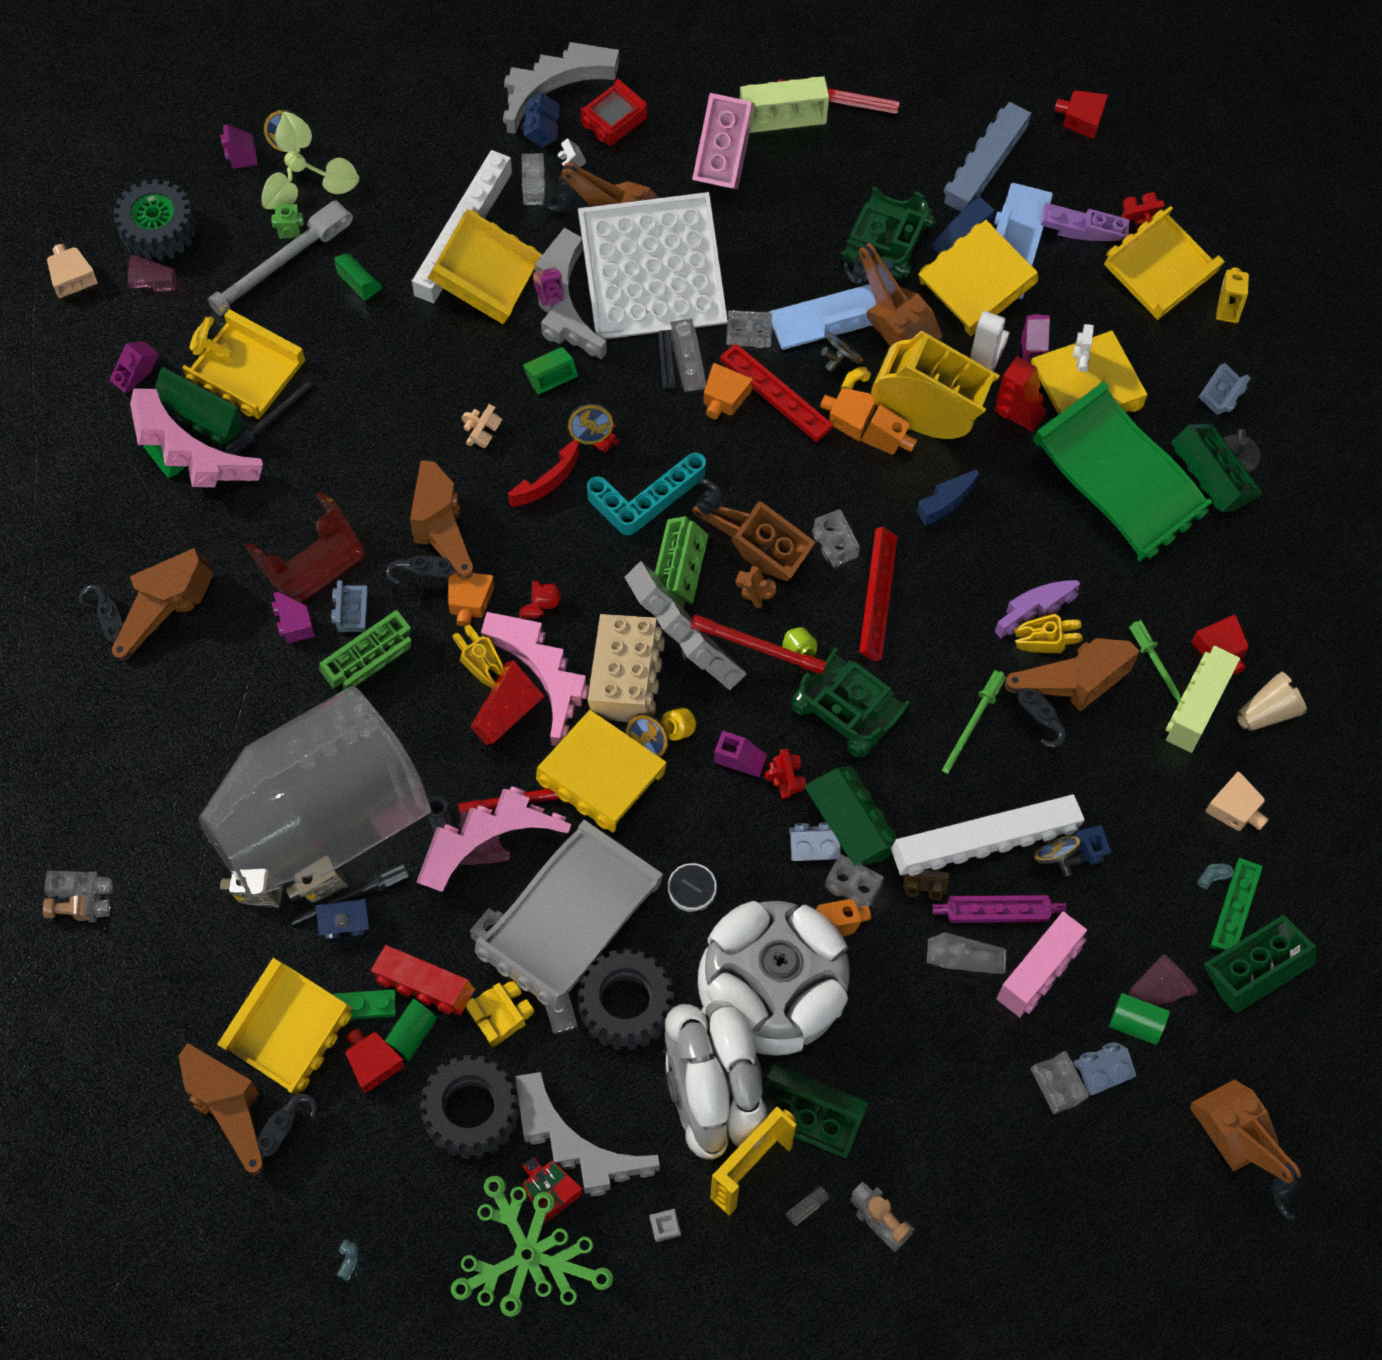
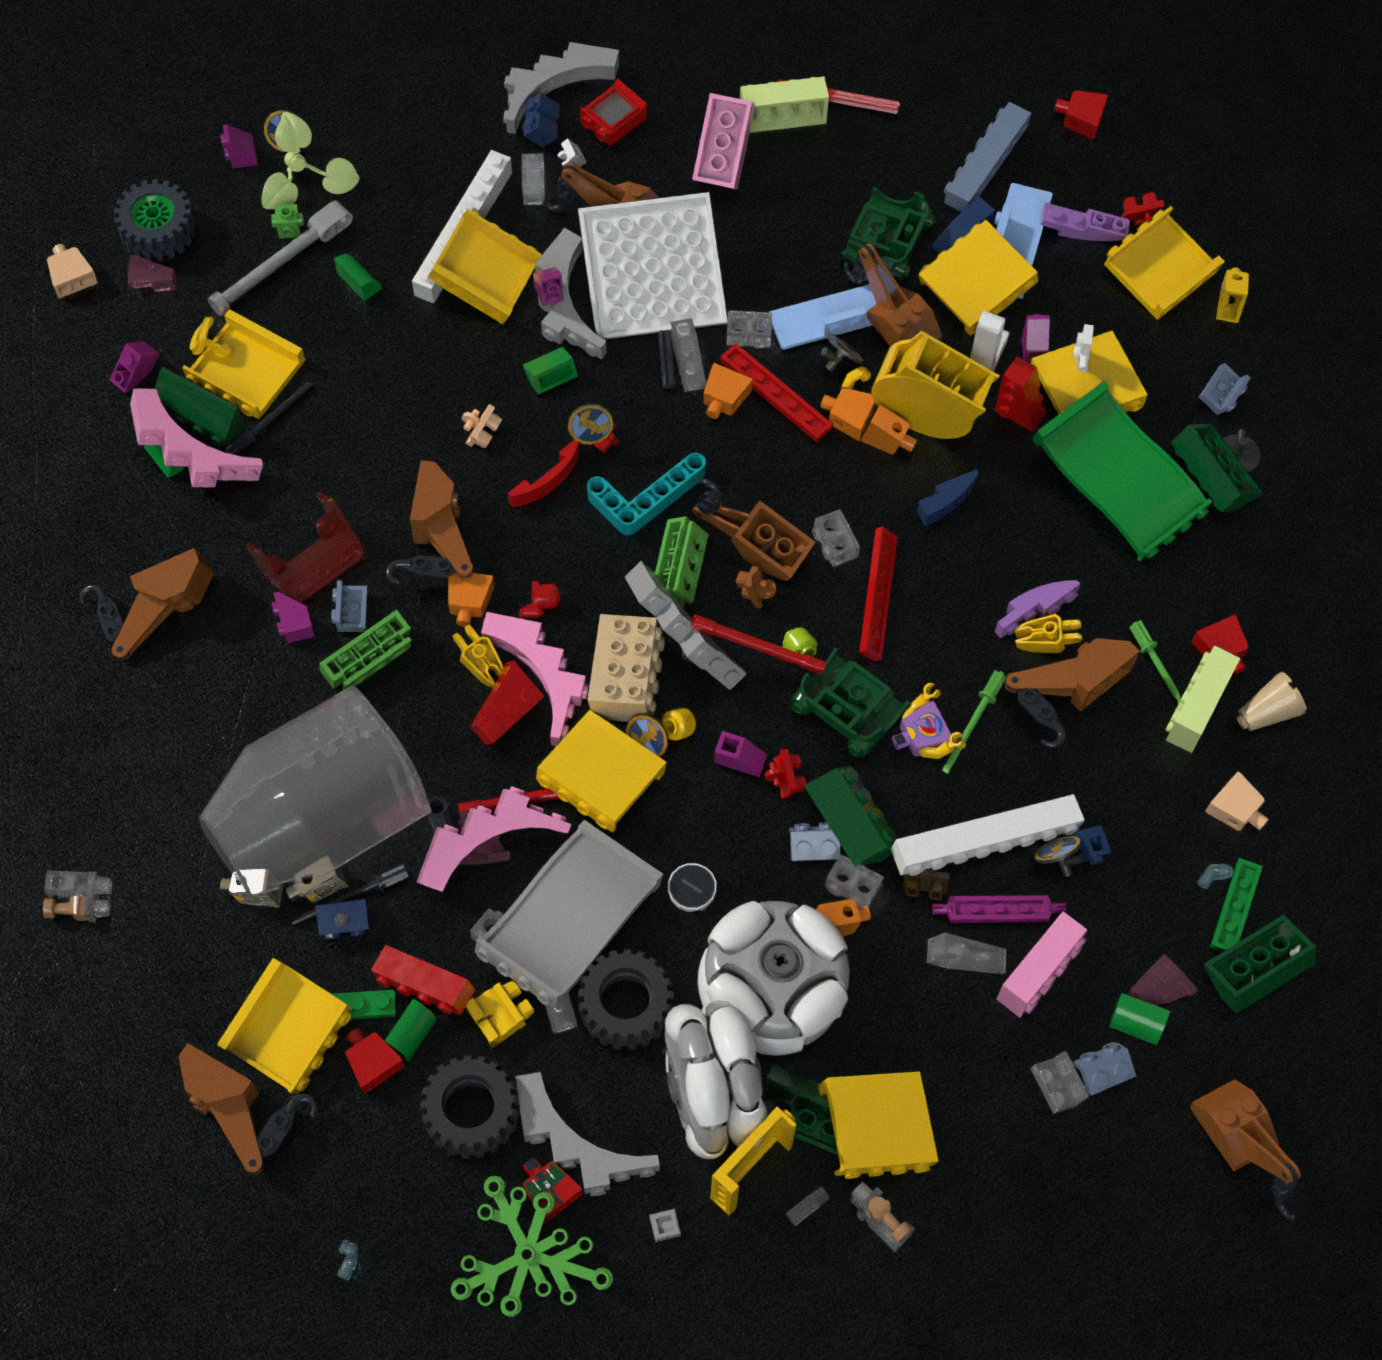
(880, 1124): none -> yellow panel
(925, 729): none -> torso

